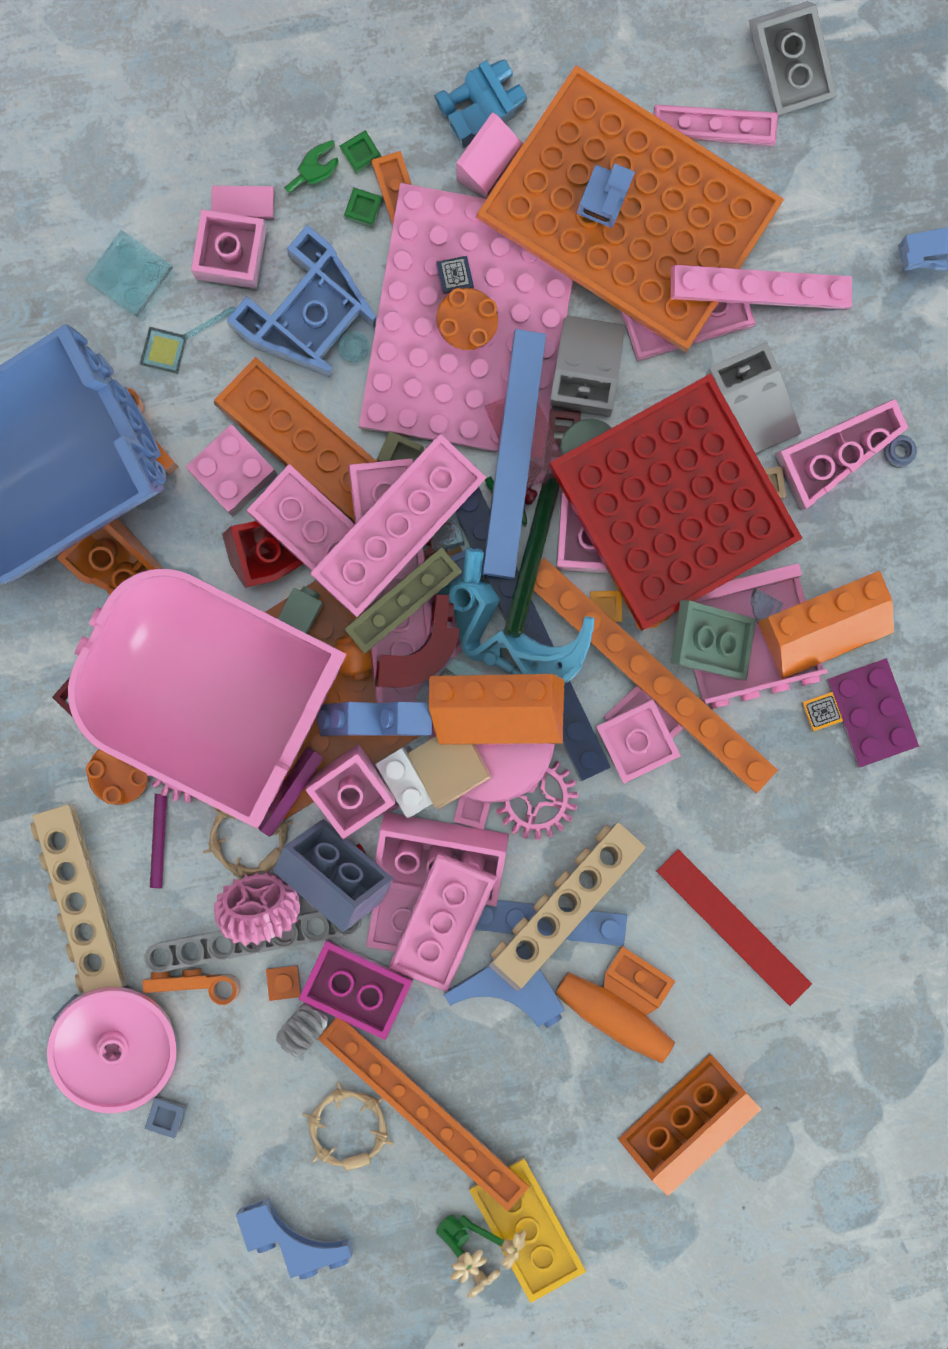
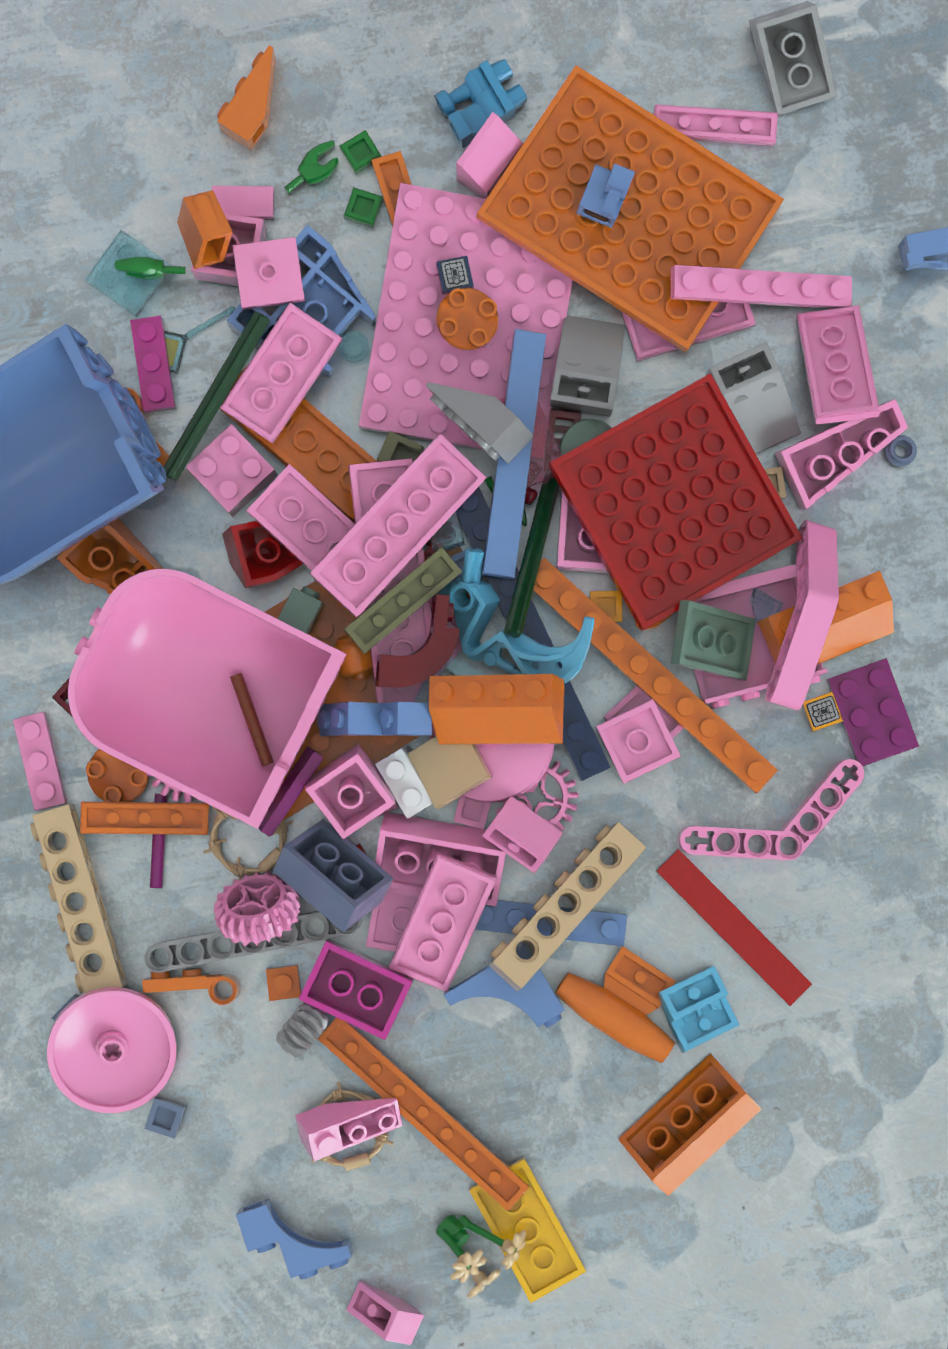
(40, 761): none -> bright pink plate
(144, 818): none -> orange tile
(147, 268): none -> green hand
(153, 364): none -> dark pink plate
(204, 229): none -> orange torso
(215, 395): none -> dark green axle
(249, 109): none -> orange slope
(251, 719): none -> copper bar
(268, 273): none -> bright pink plate
(281, 373): none -> bright pink tile
(345, 1124): none -> bright pink slope
(385, 1314): none -> bright pink slope
(483, 420): none -> light grey slope
(522, 834): none -> bright pink brick
(698, 1009): none -> medium azure slope
(792, 827): none -> bright pink beam
(811, 616): none -> bright pink beam
(837, 365): none -> bright pink tile

